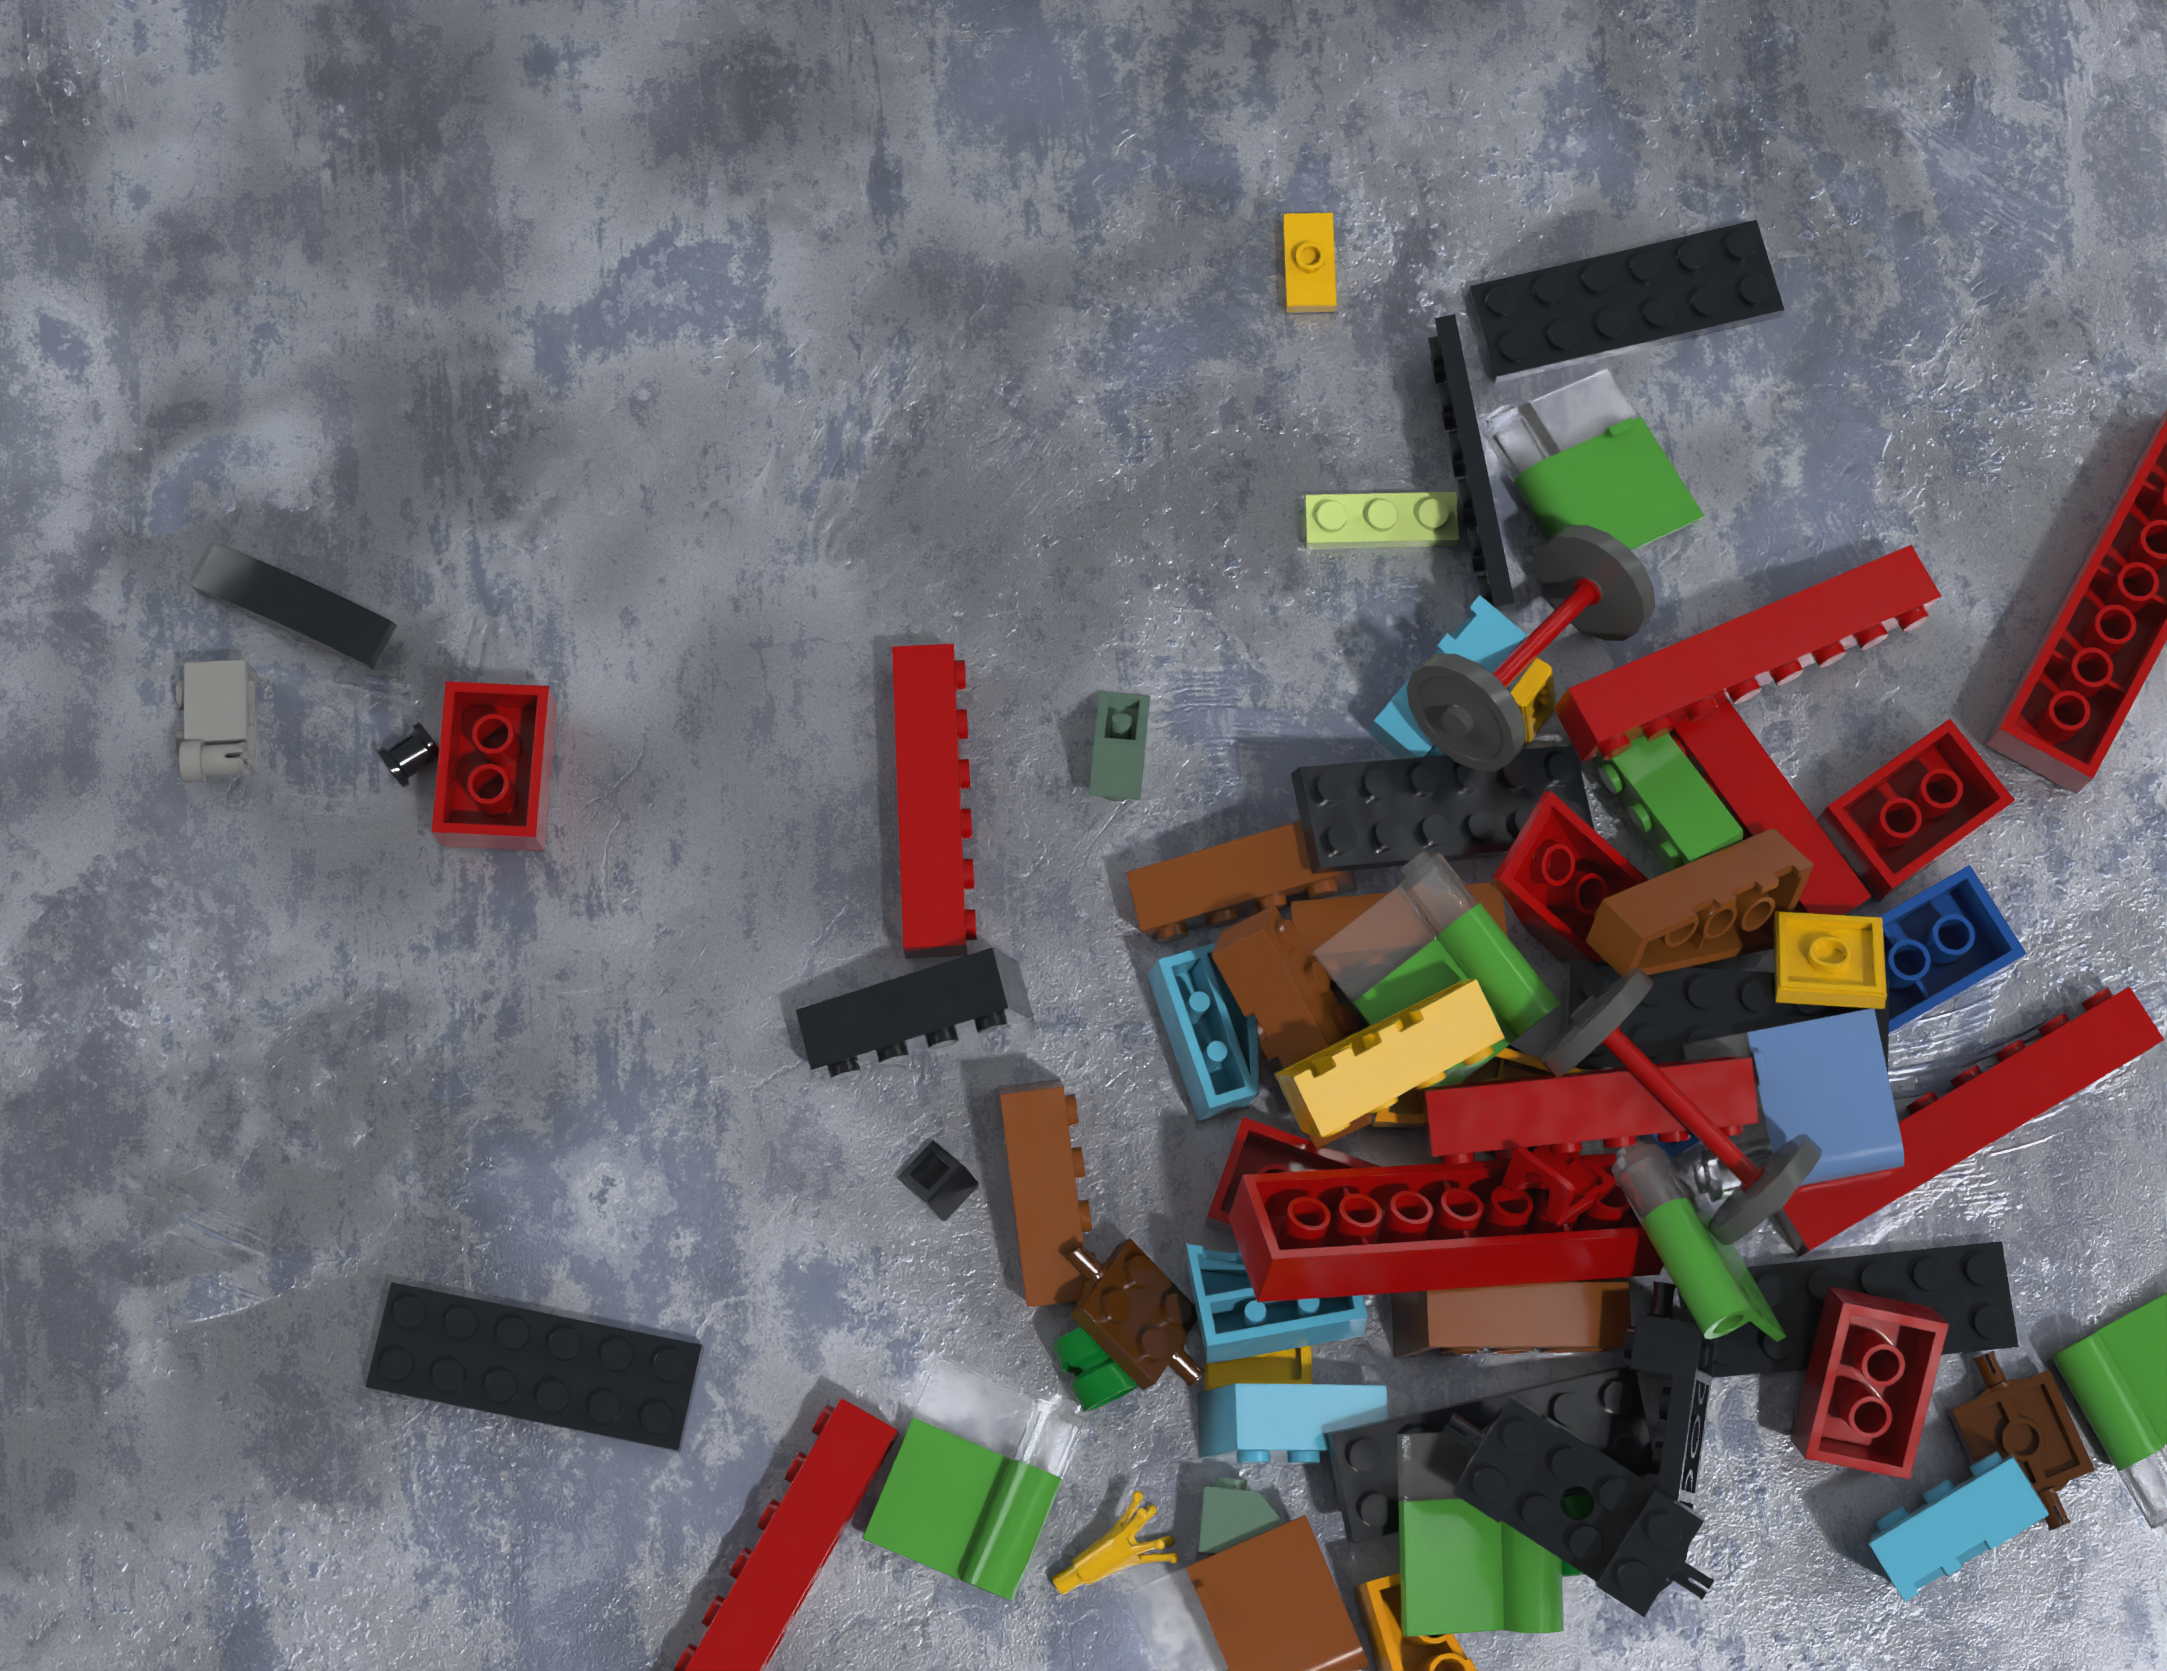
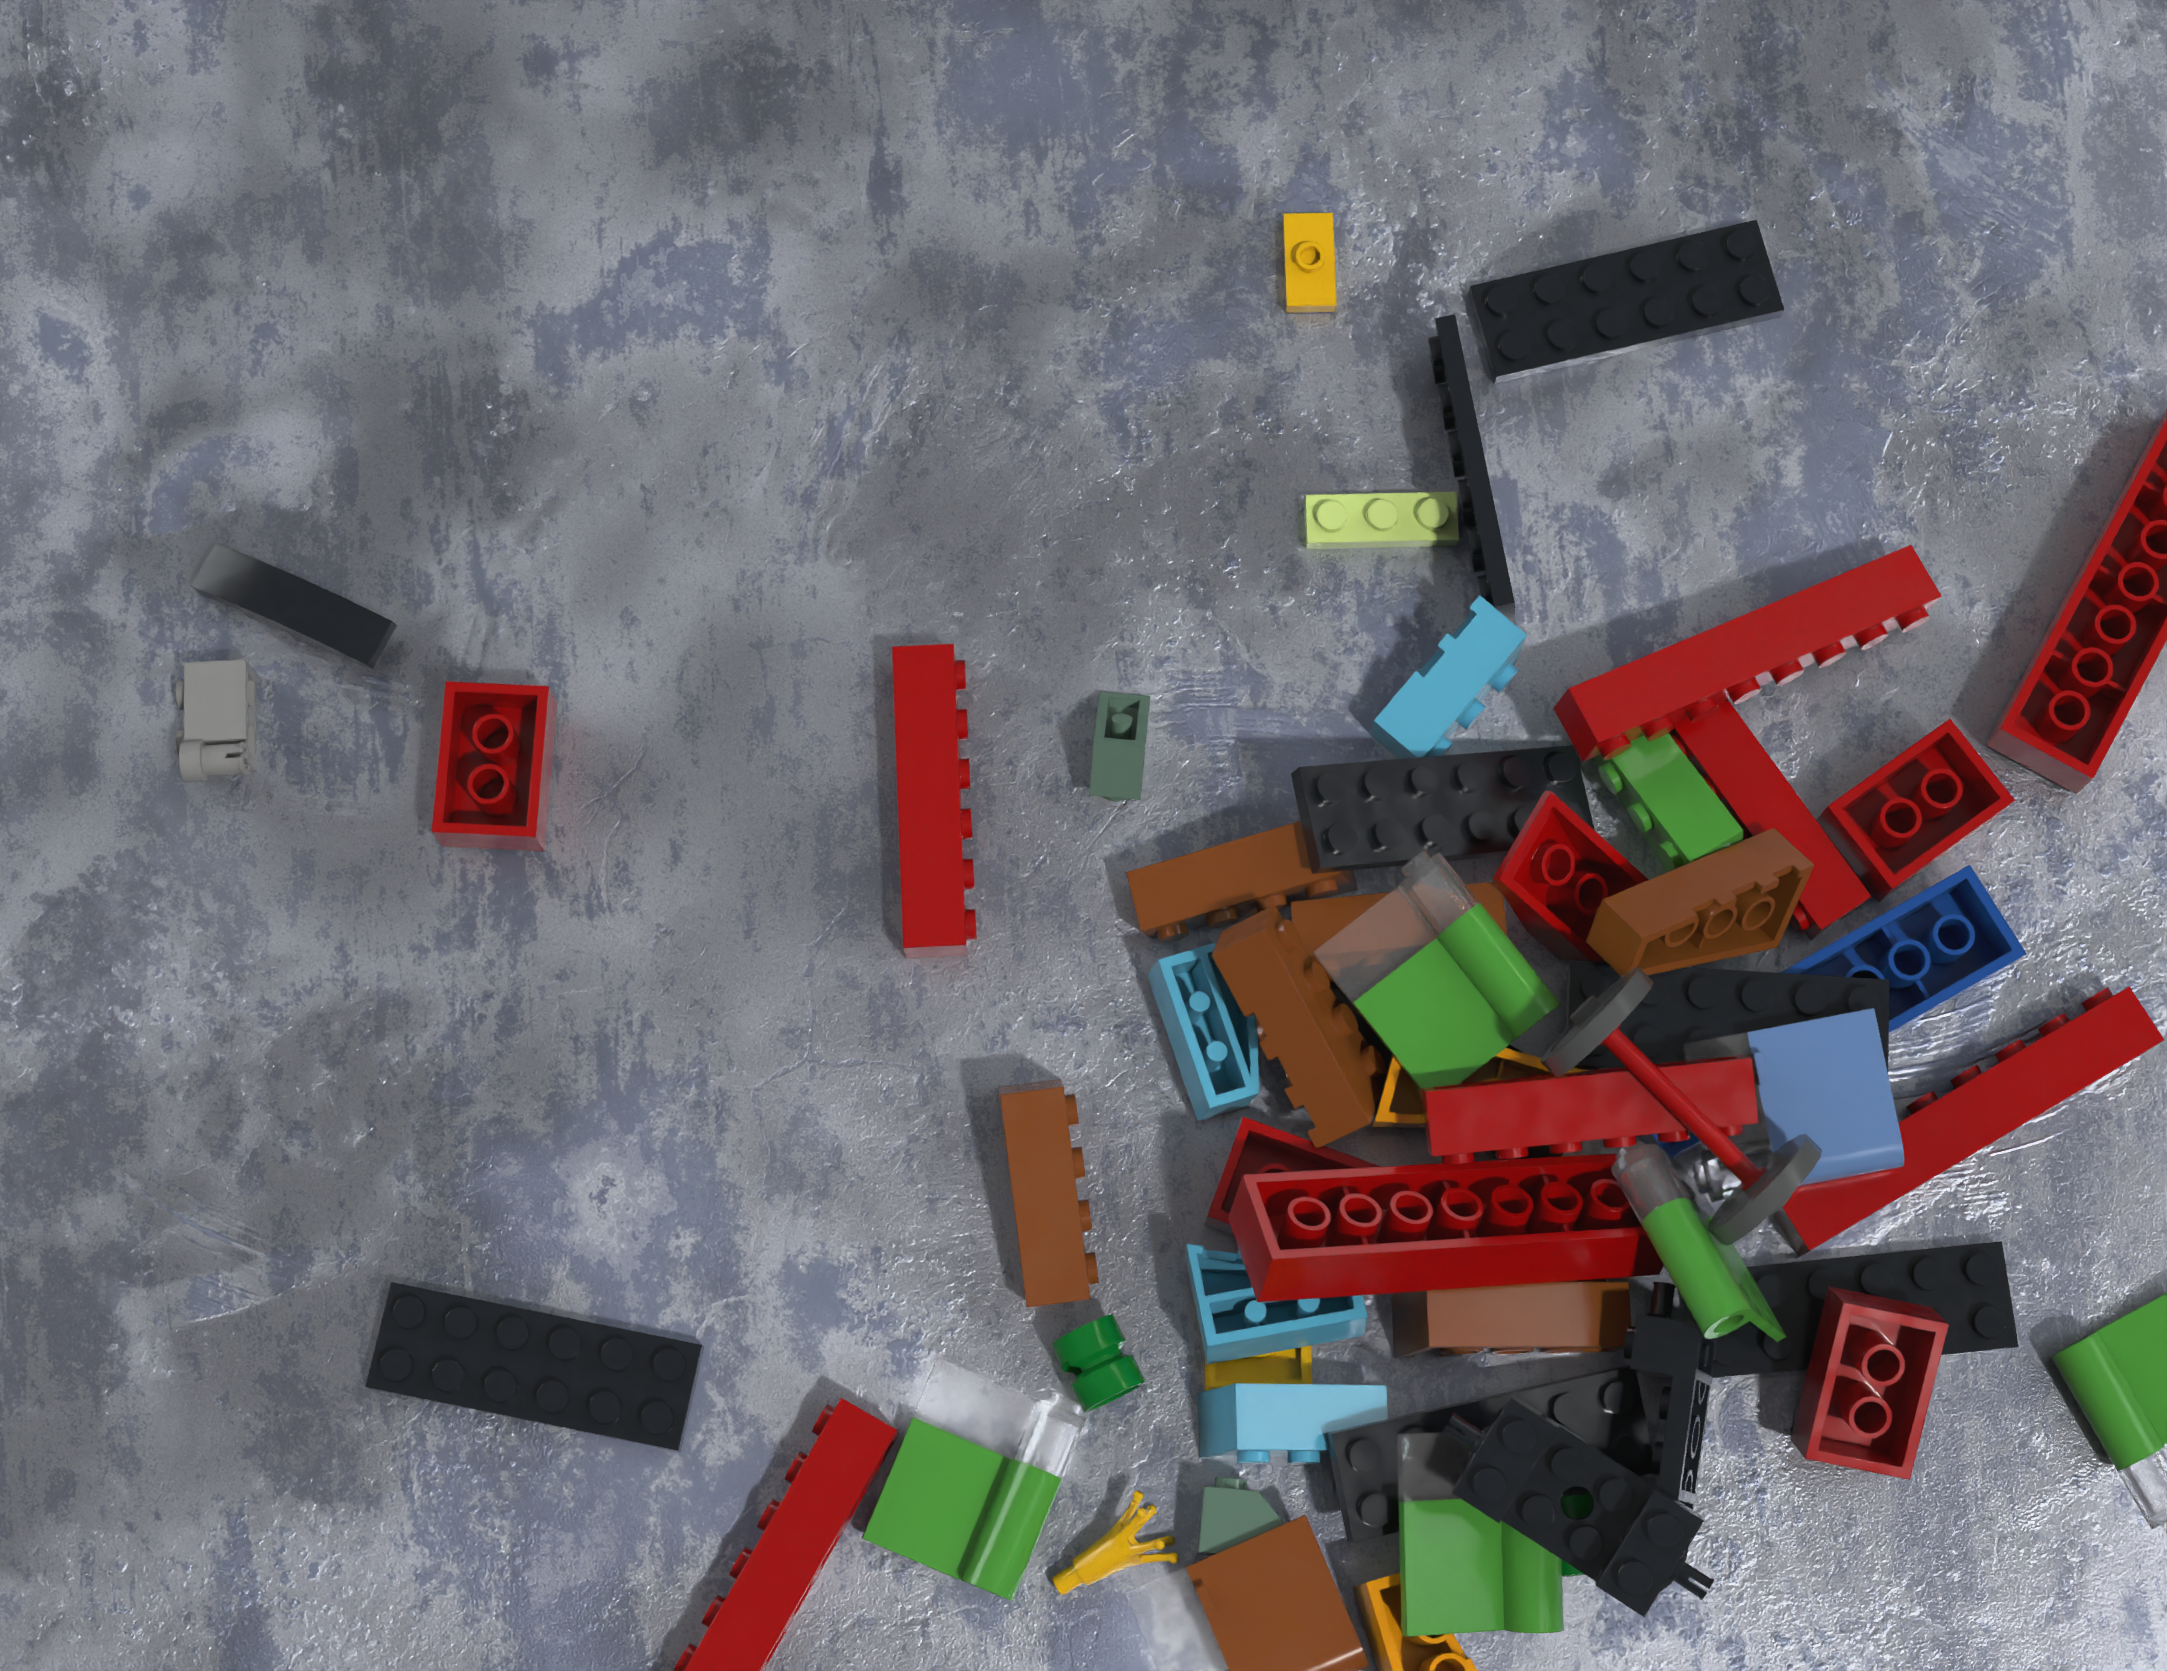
(410, 755): black bush -> none
(915, 1013): black wedge -> none
(938, 1180): black slope -> none
(1135, 1313): reddish brown plate -> none
(1390, 1058): yellow wedge -> none
(1535, 697): yellow plate -> none
(1571, 1180): red piece -> none
(1591, 463): bright green door -> none
(1593, 586): dark grey piece -> none
(1829, 960): yellow tile -> none
(1956, 1523): medium azure wedge -> none
(2031, 1424): reddish brown plate -> none

